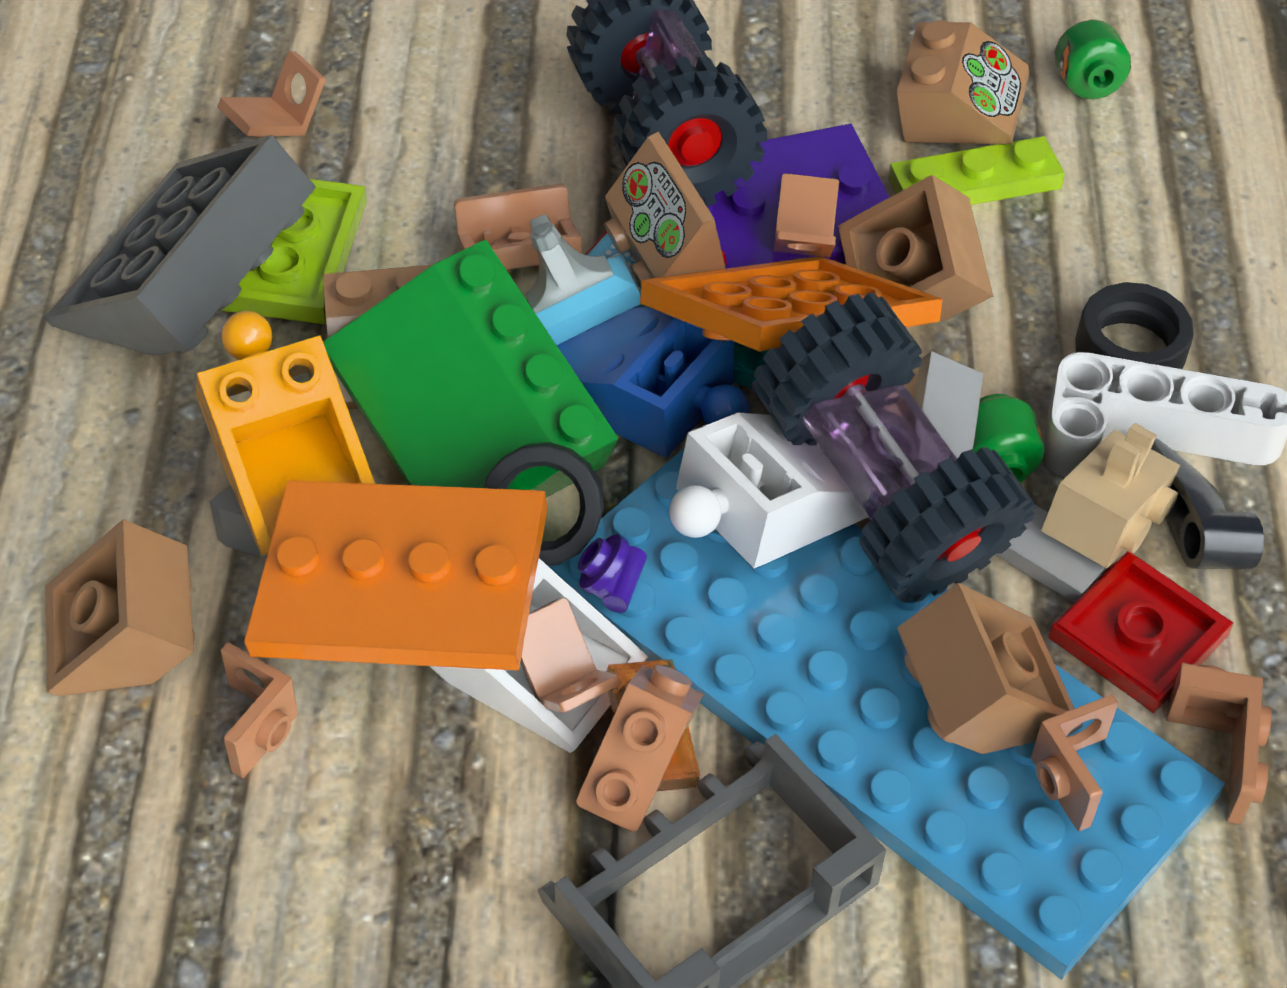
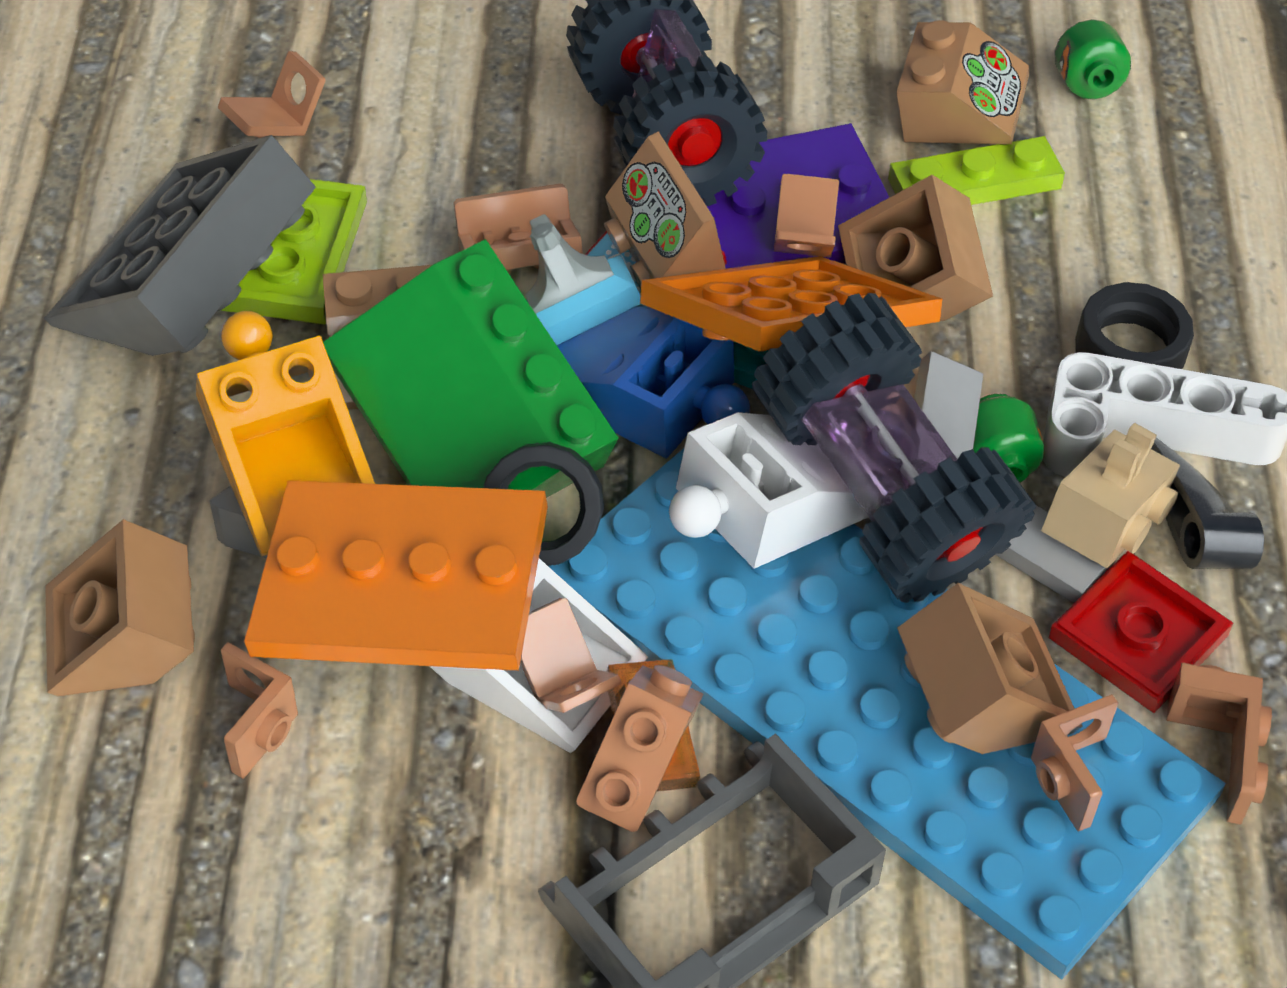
(611, 571): dark purple plate -> none

